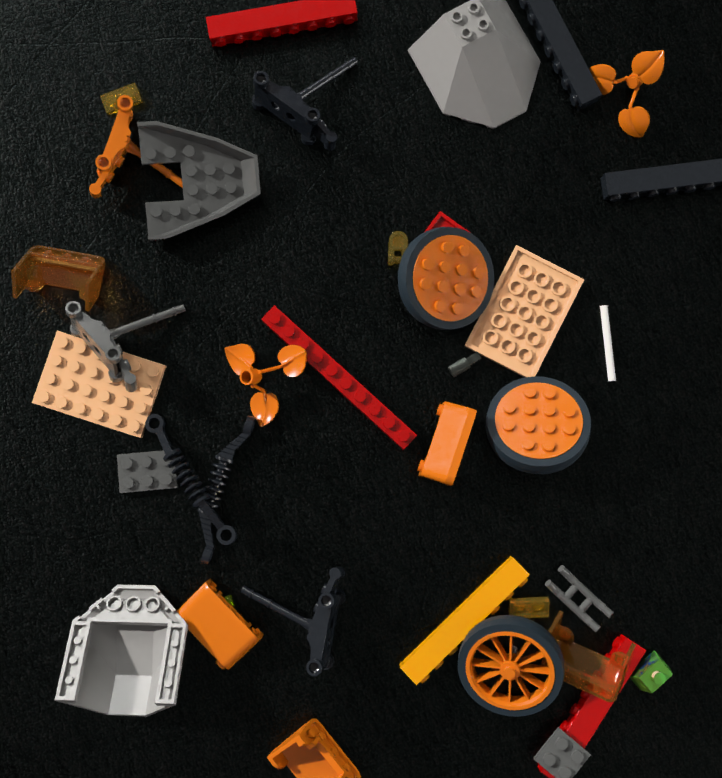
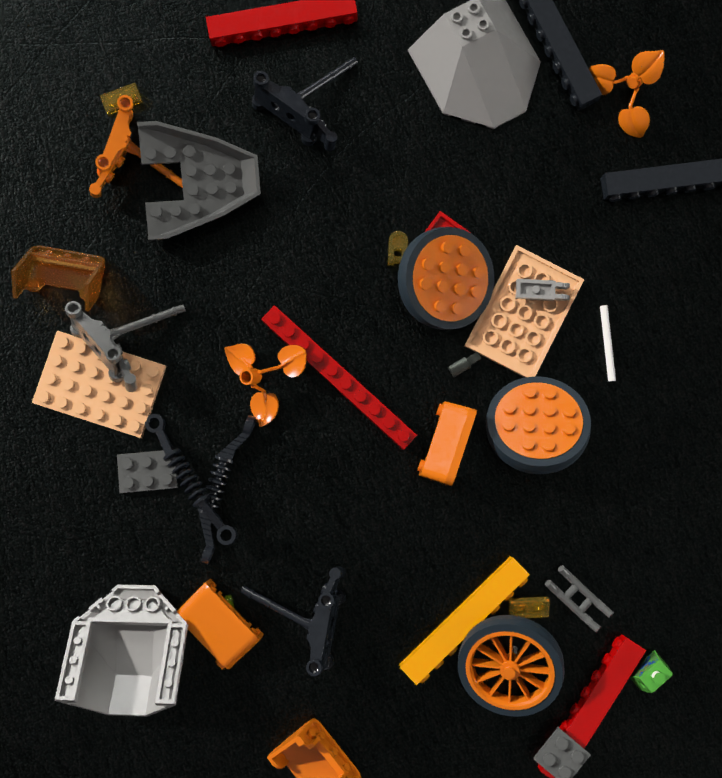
(540, 290): none -> light grey hinge
(589, 669): clear orange windscreen -> none

